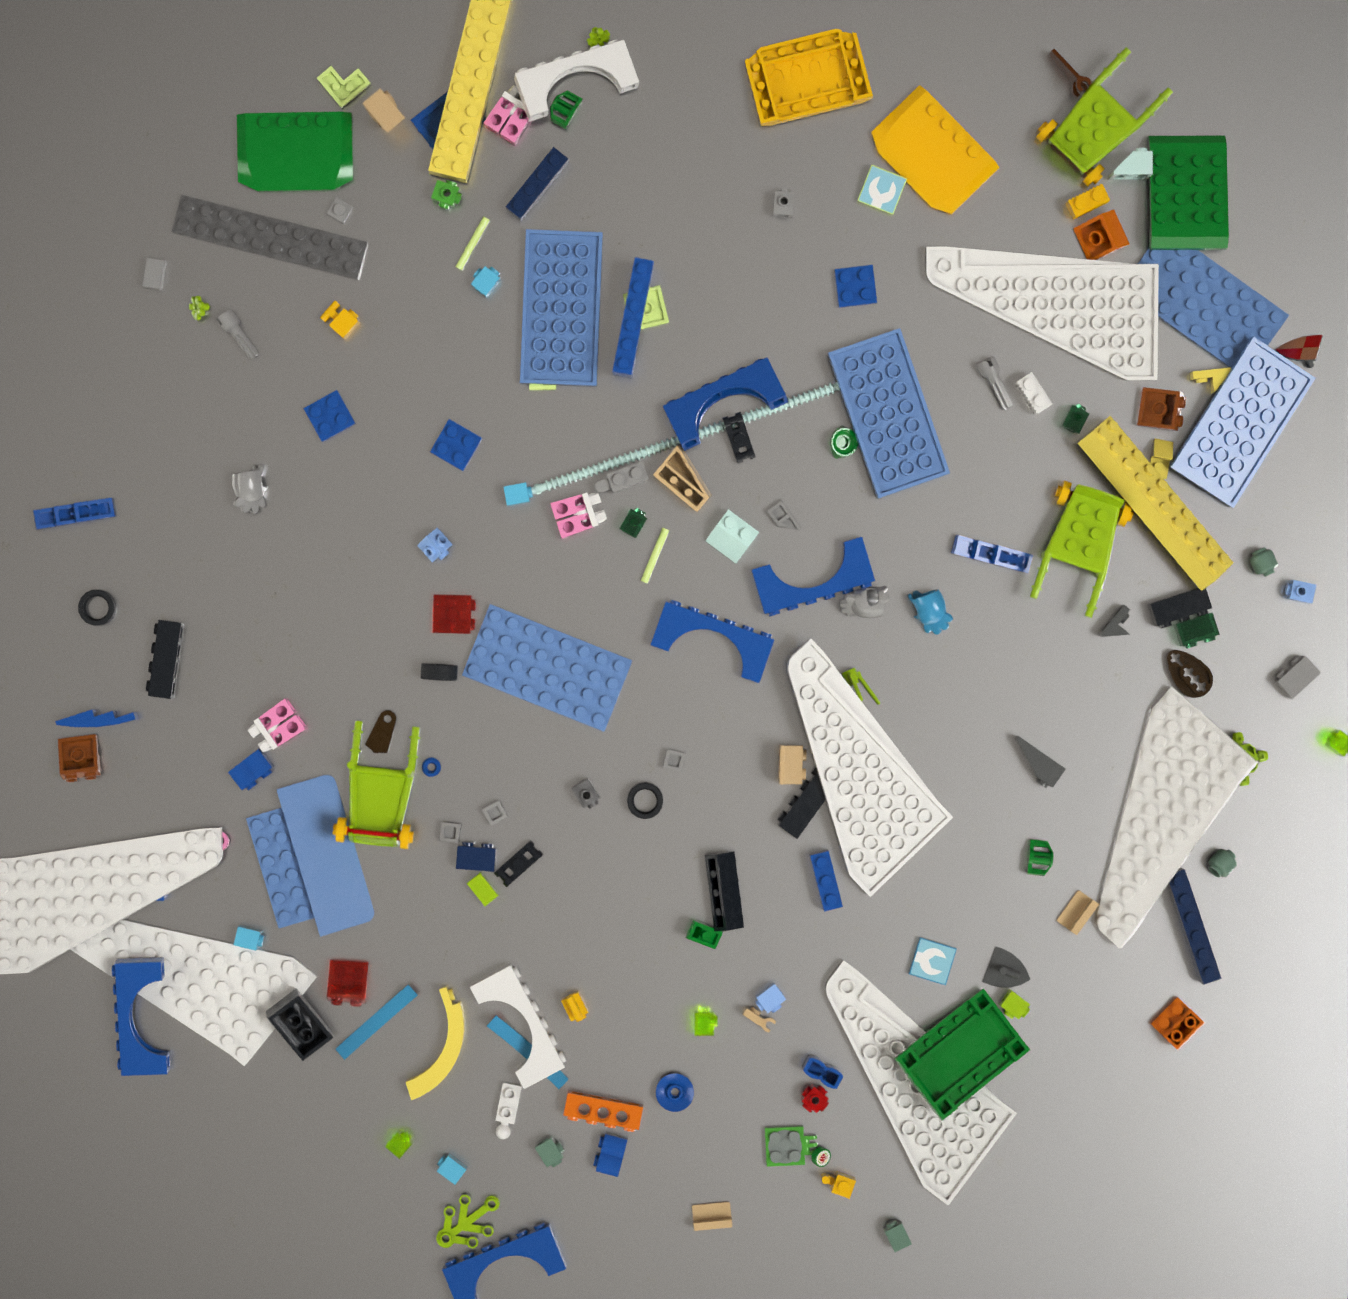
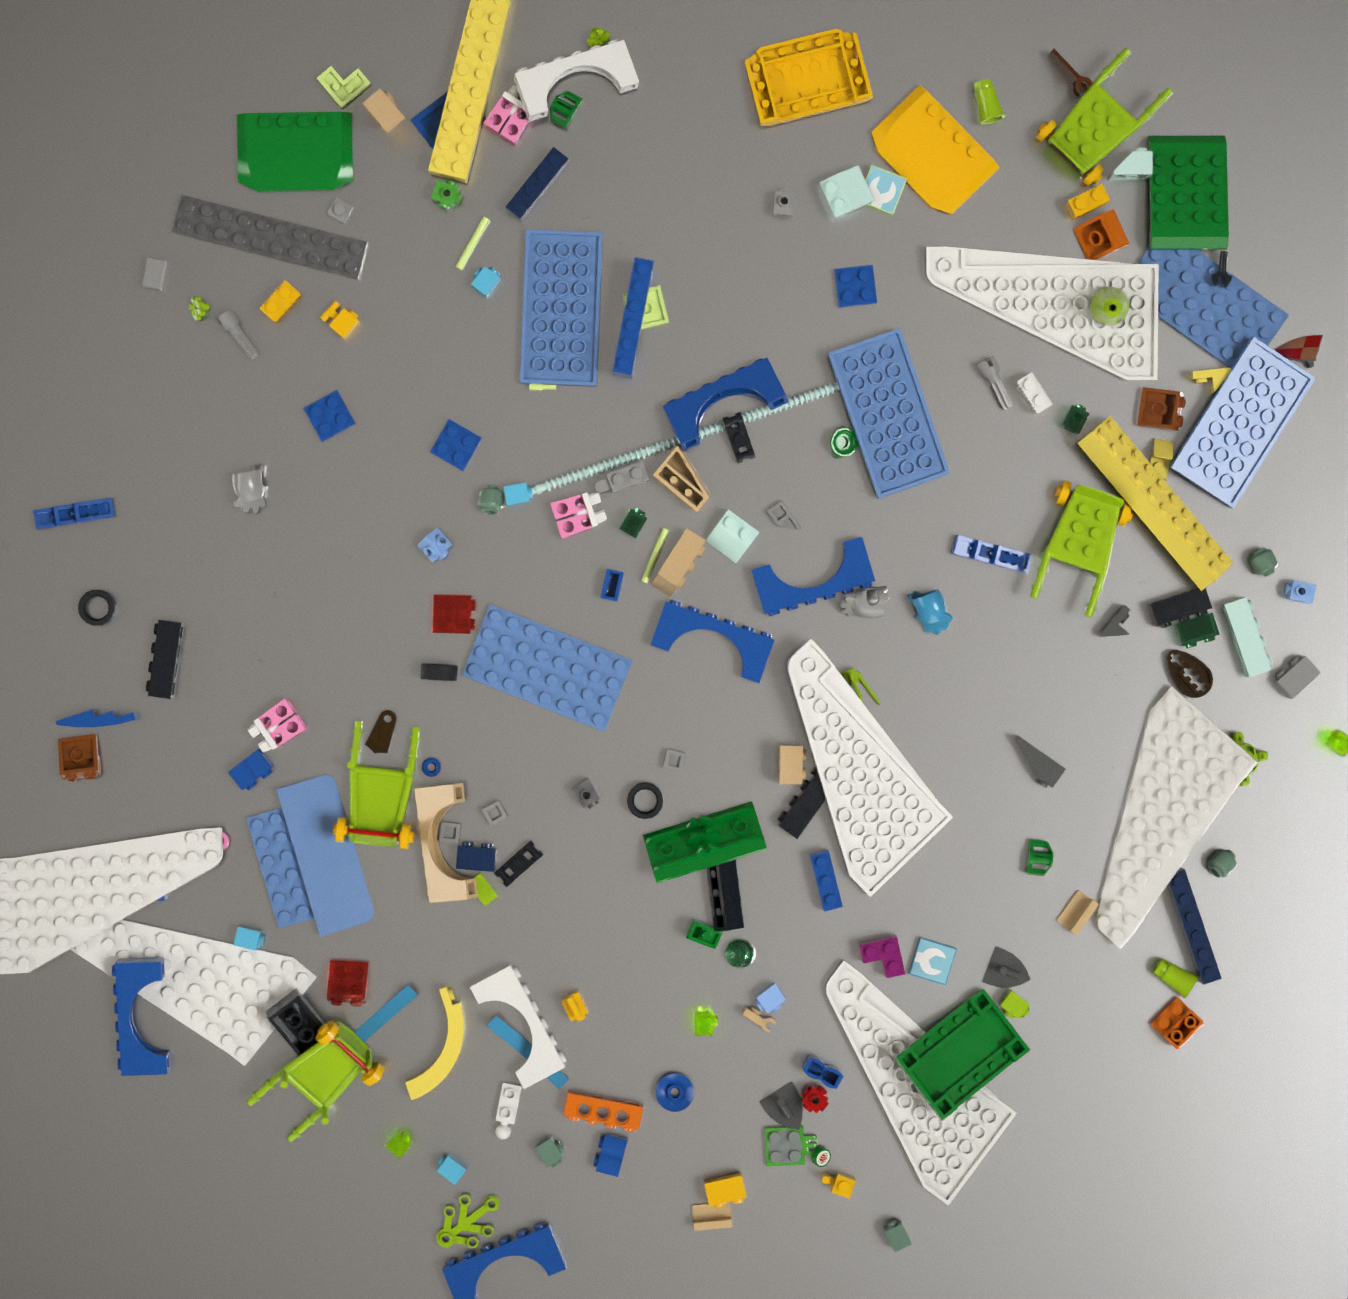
(280, 301): none -> yellow brick
(325, 1071): none -> lime piece
(441, 880): none -> tan arch
(490, 500): none -> sand green head
(612, 585): none -> blue piece
(679, 562): none -> tan wedge
(704, 842): none -> green hinge
(725, 1190): none -> yellow brick
(740, 953): none -> clear green hair
(785, 1106): none -> dark grey shield
(847, 191): none -> light aqua slope
(884, 949): none -> magenta brick
(988, 102): none -> lime plant
(1103, 299): none -> lime cone
(1176, 977): none -> lime plant
(1222, 271): none -> black bar
(1246, 637): none -> light aqua brick

